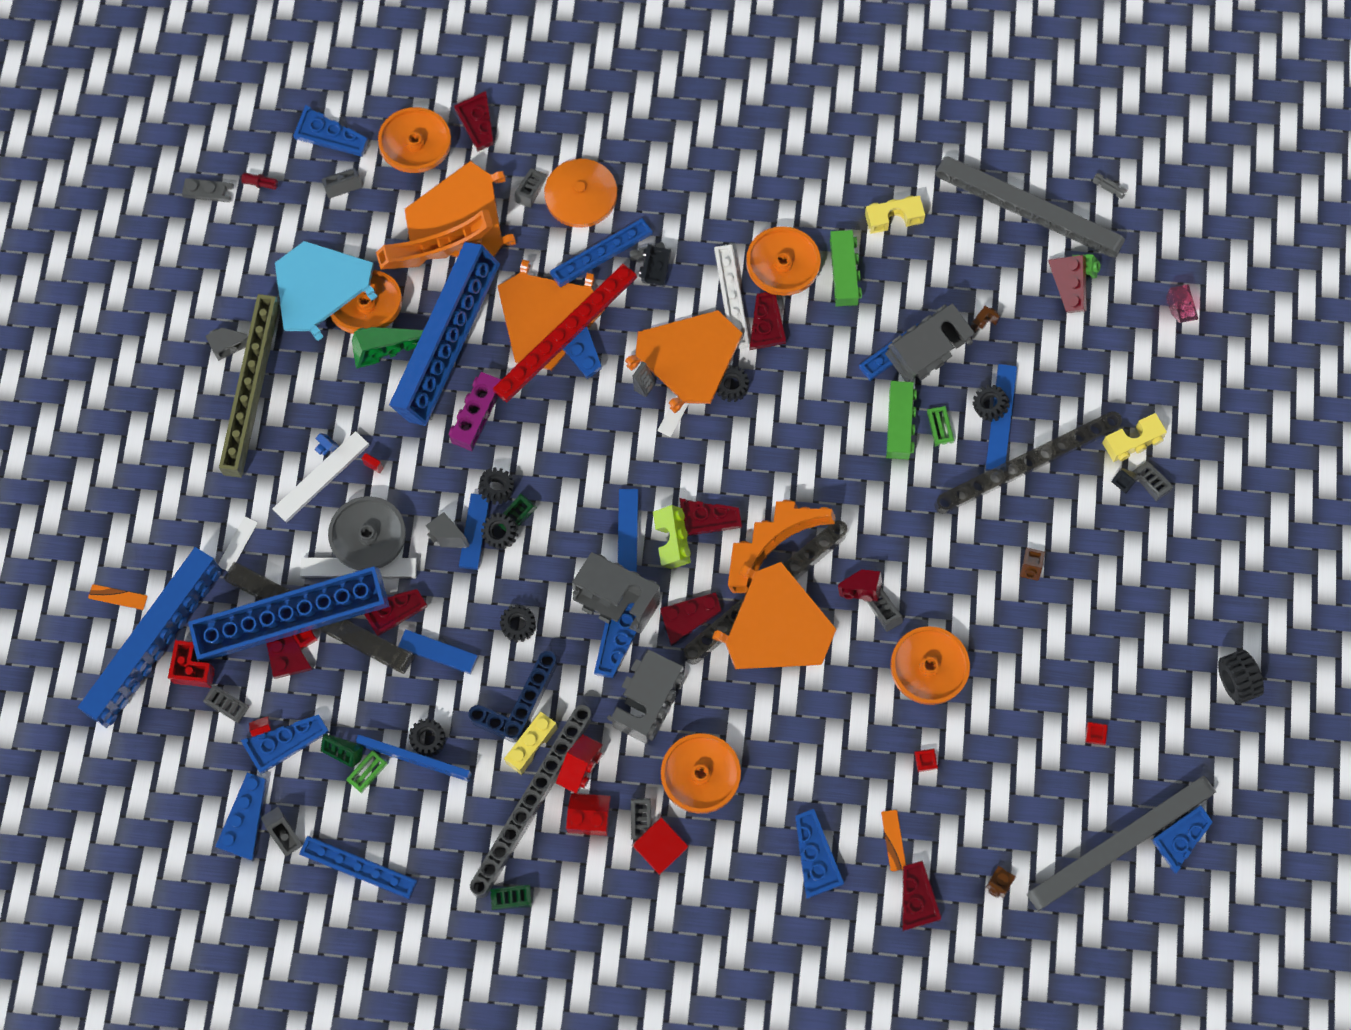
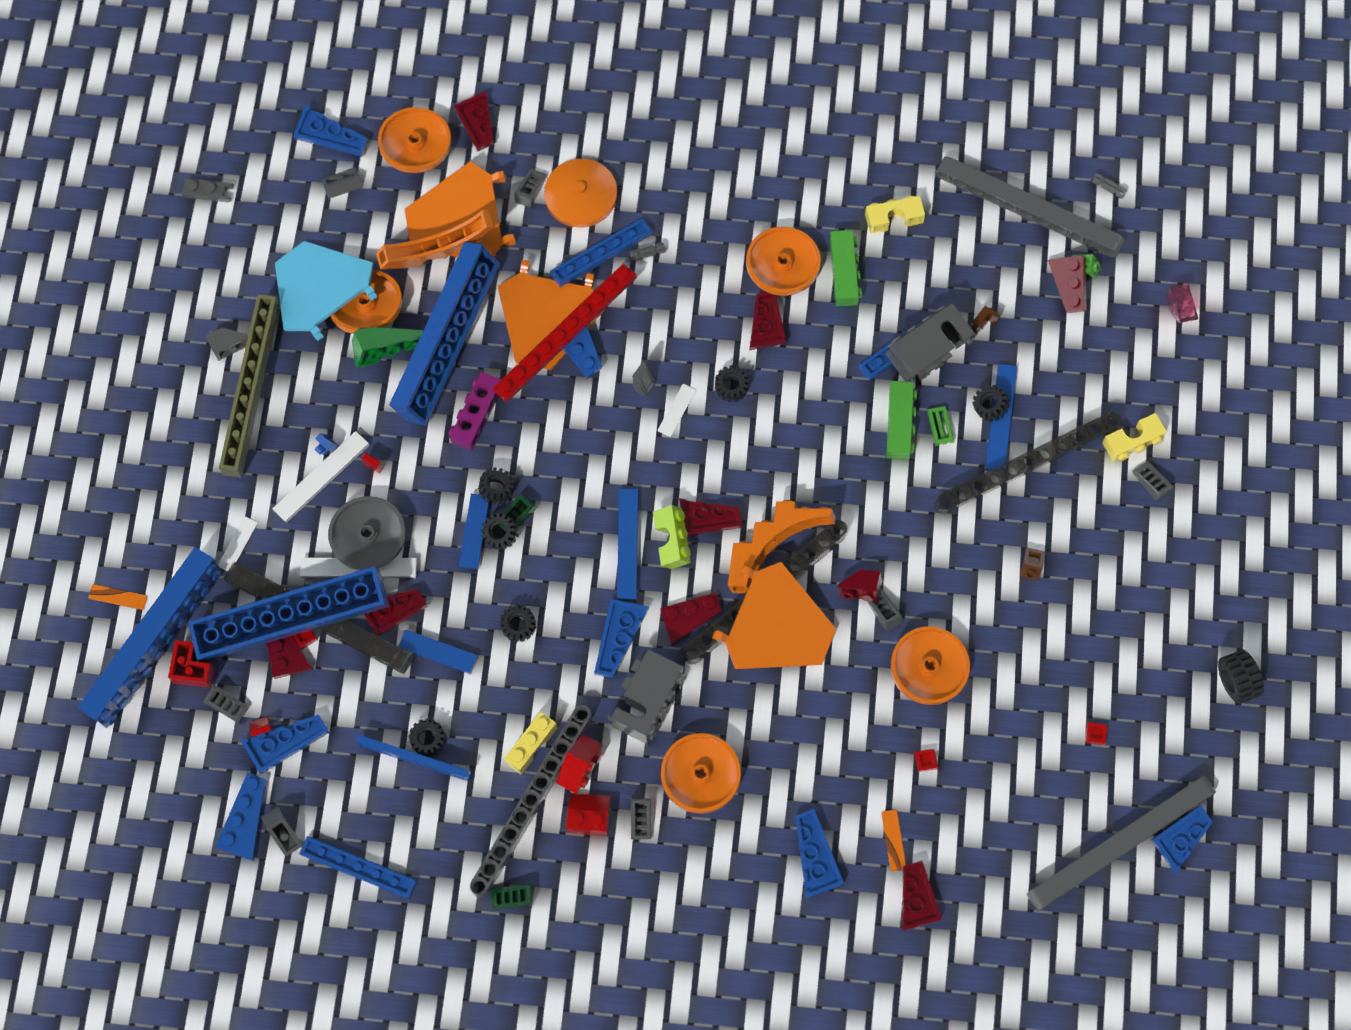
(259, 181): dark red axle -> none
(353, 750): dark green slope -> none
(375, 773): bright green tile -> none
(446, 533): dark grey slope -> none
(521, 704): dark blue beam -> none
(611, 588): dark grey piece -> none
(655, 265): black bracket -> none
(660, 845): red tile -> none
(689, 355): orange flag -> none
(731, 291): white tile -> none
(1000, 882): reddish brown bracket -> none
(1125, 479): black slope -> none

